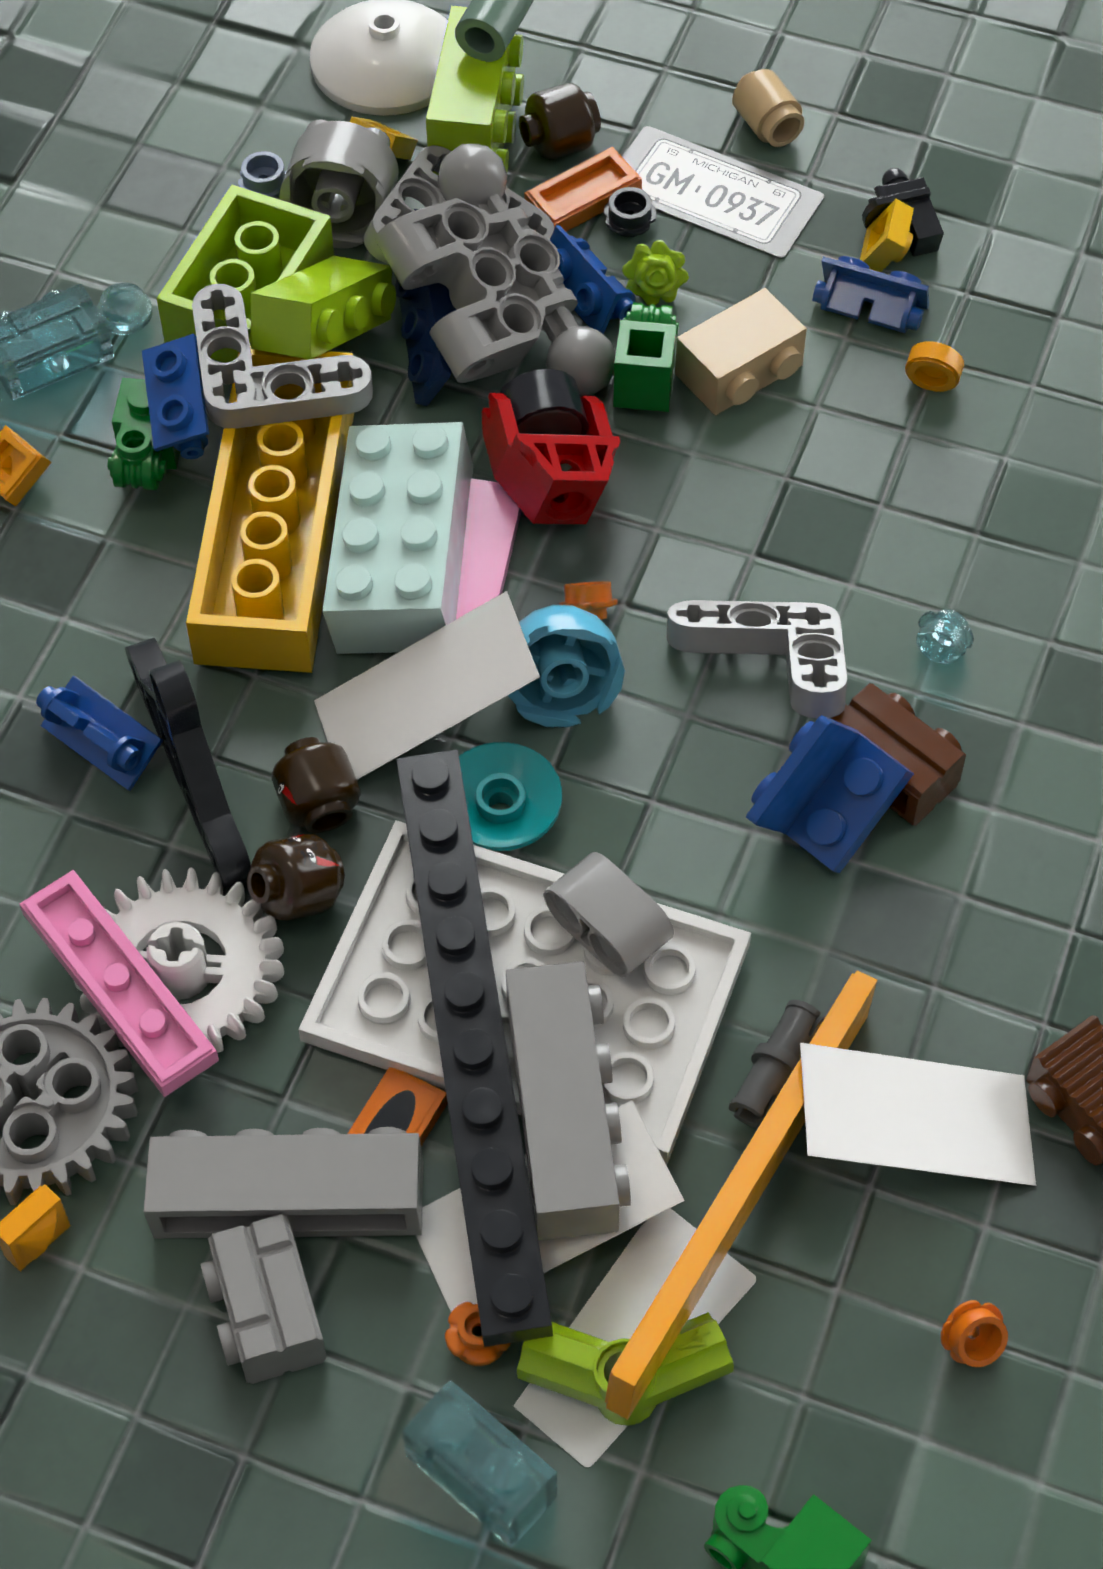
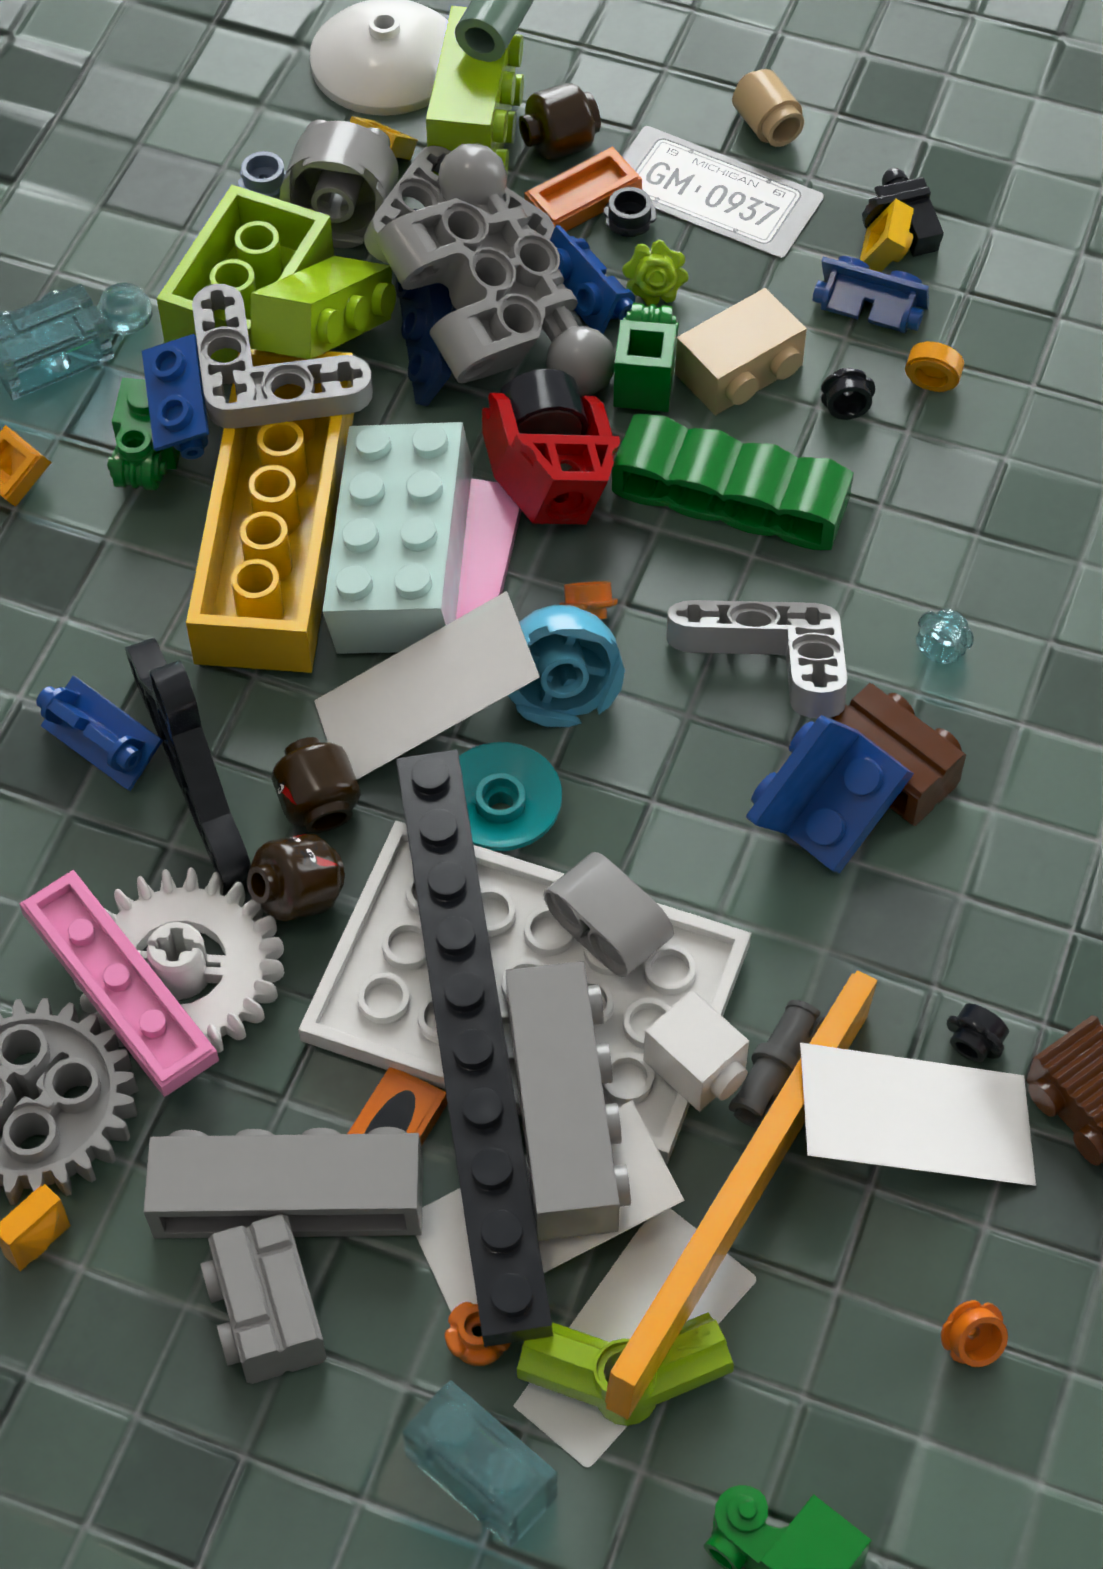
(697, 1051): none -> white brick
(740, 483): none -> green brick
(847, 393): none -> black plate
(977, 1033): none -> black plate

